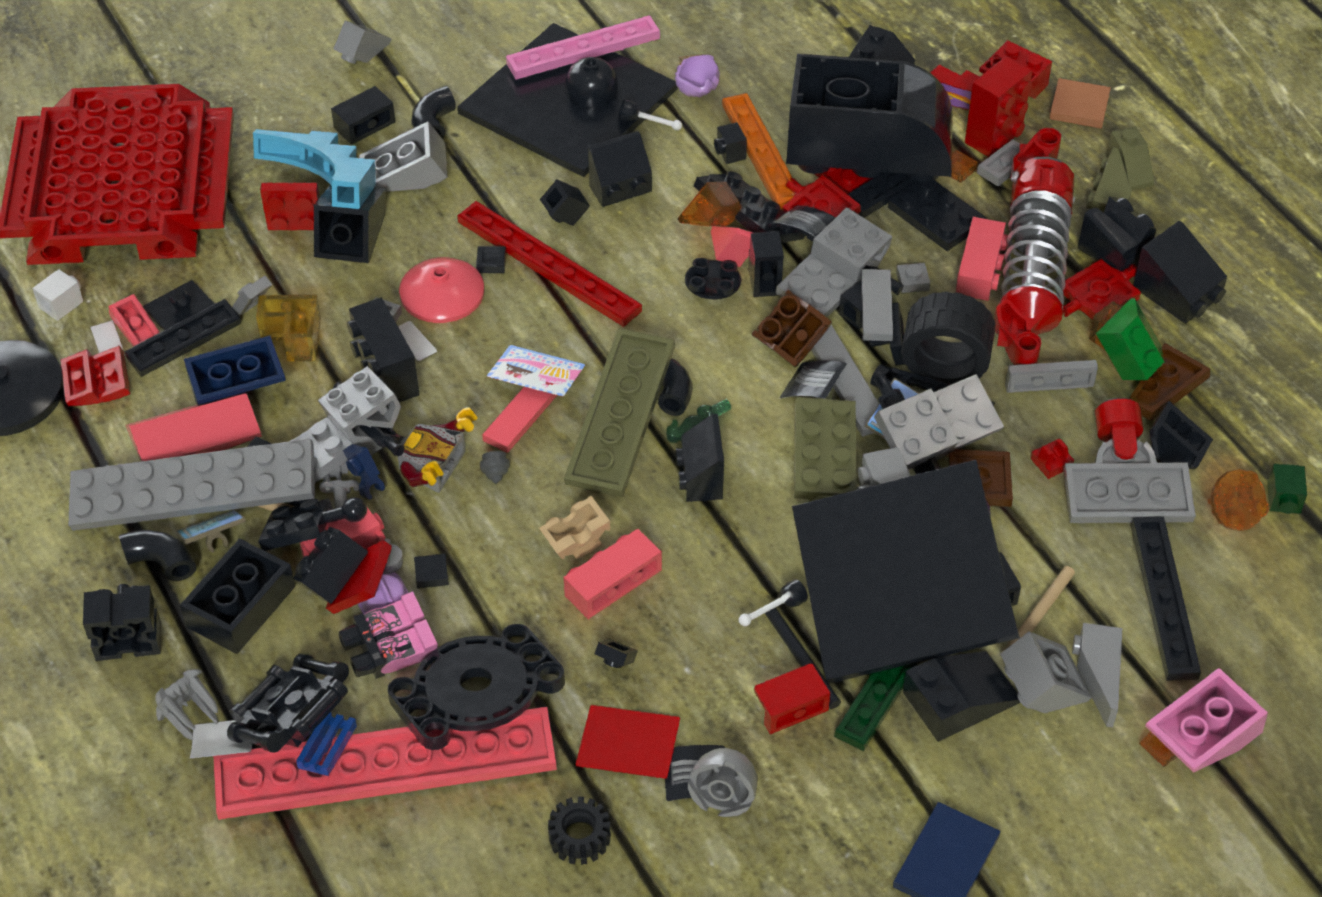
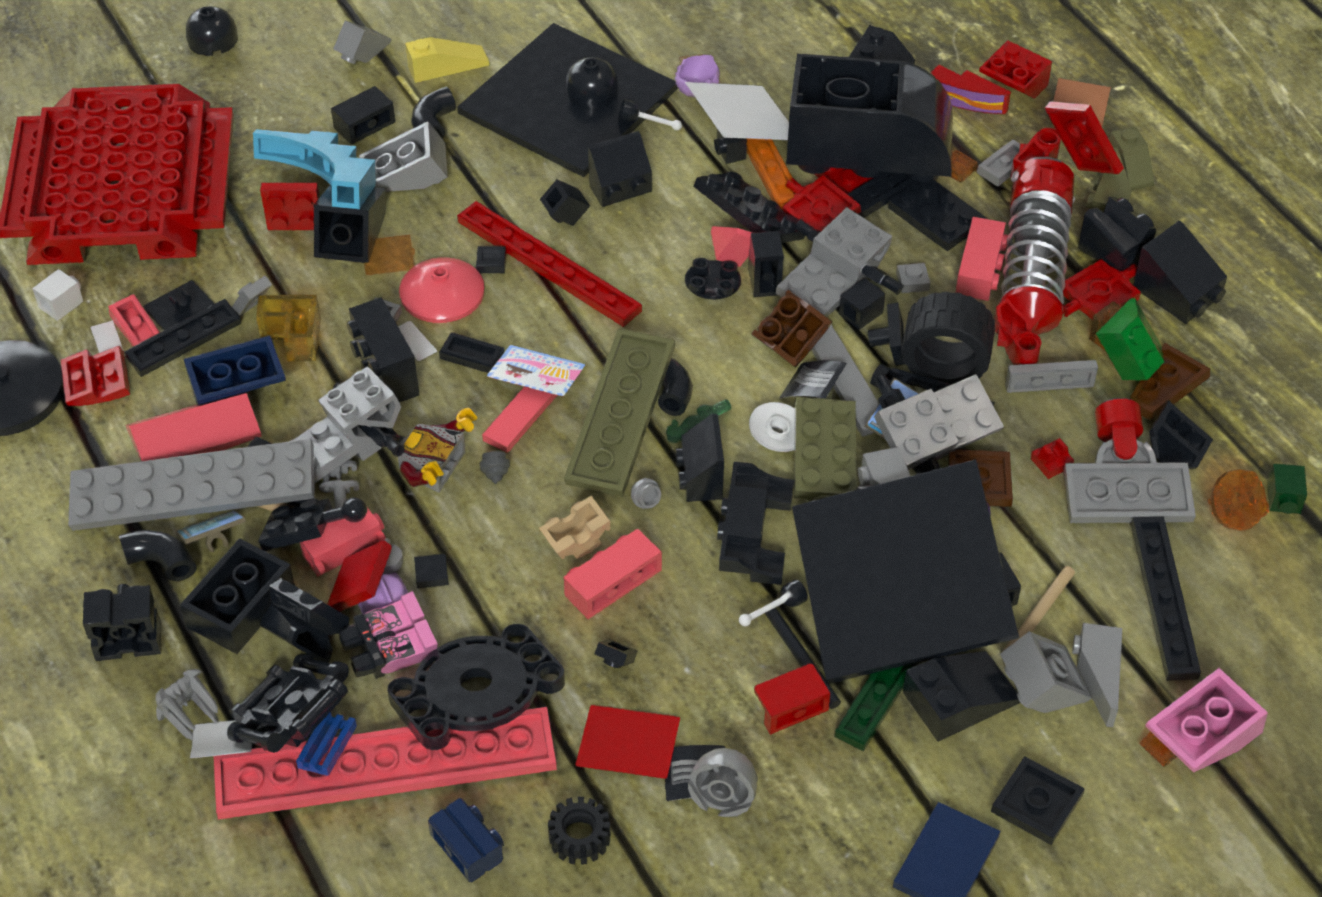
(210, 31): none -> black cylinder
(302, 620): none -> black piece
(329, 564): black brick -> none
(362, 465): dark blue plate -> none
(390, 255): none -> clear orange piece
(440, 57): none -> light yellow slope
(466, 839): none -> dark blue brick
(470, 352): none -> black tile
(582, 46): bright pink plate -> none
(645, 493): none -> light grey plate
(712, 206): clear orange slope -> none
(741, 110): none -> white sticker
(743, 527): none -> black bracket
(774, 426): none -> white dish
(807, 219): black sticker -> none
(876, 305): light grey tile -> none
(998, 106): red brick -> none
(1037, 800): none -> black plate
(1084, 137): none -> red tile

